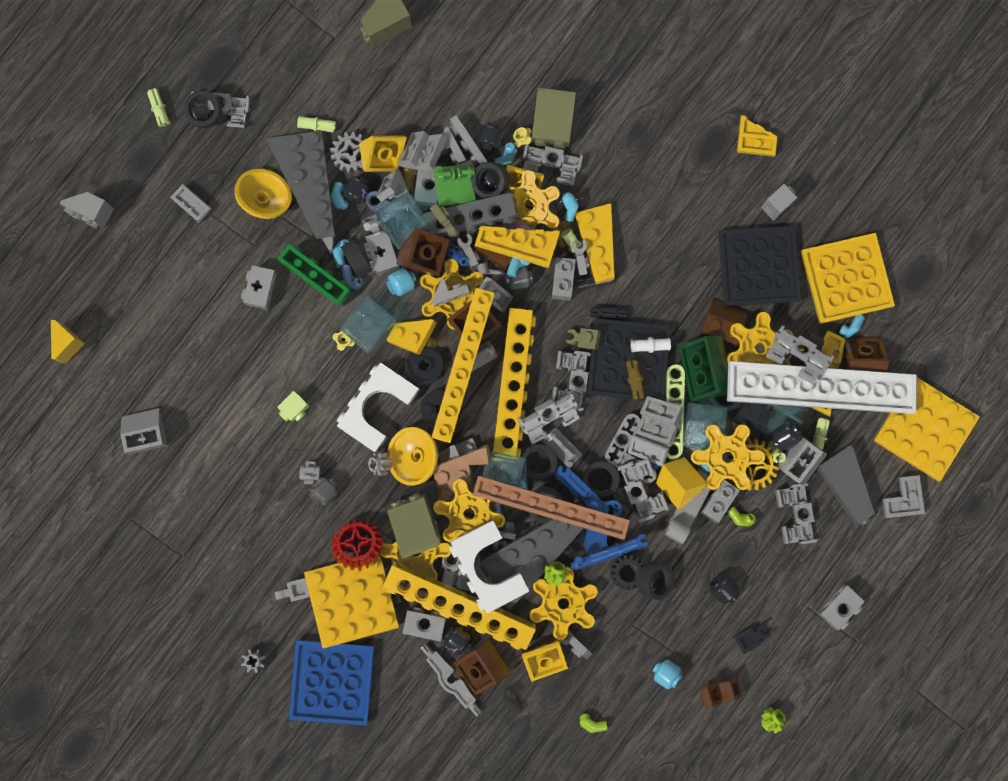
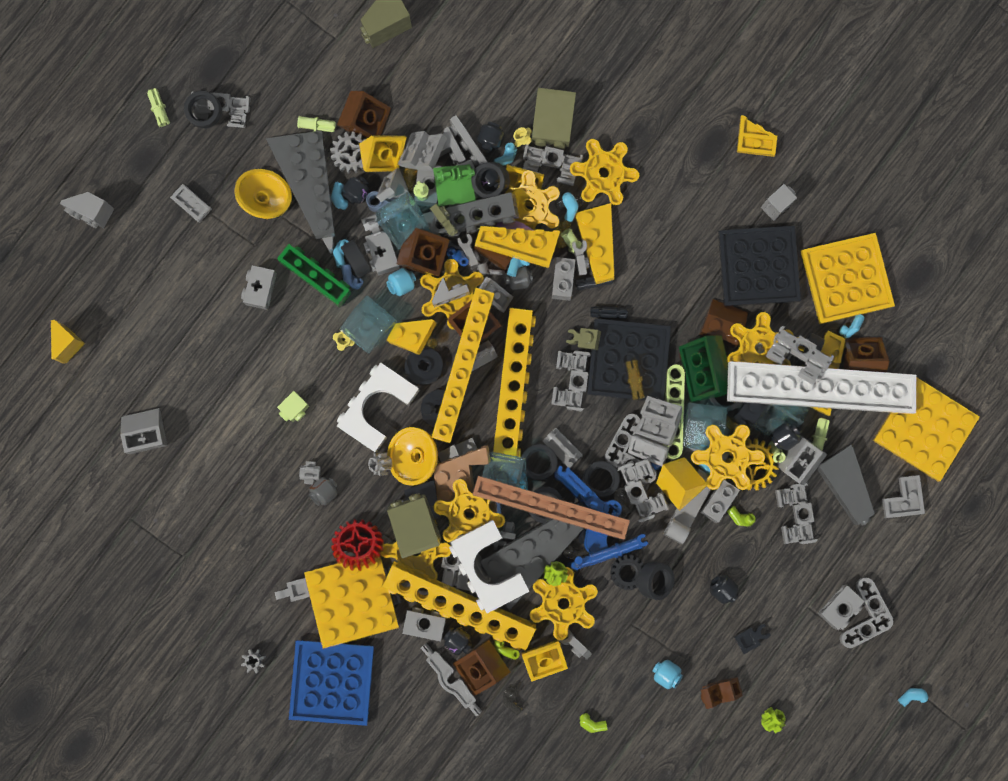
(363, 115): none -> reddish brown slope
(421, 191): none -> yellowish green axle
(506, 651): none -> lime arm
(563, 408): light grey piece -> none
(613, 163): none -> yellow plate
(650, 345): white pin -> none
(881, 611): none -> light grey beam
(913, 694): none -> medium azure arm

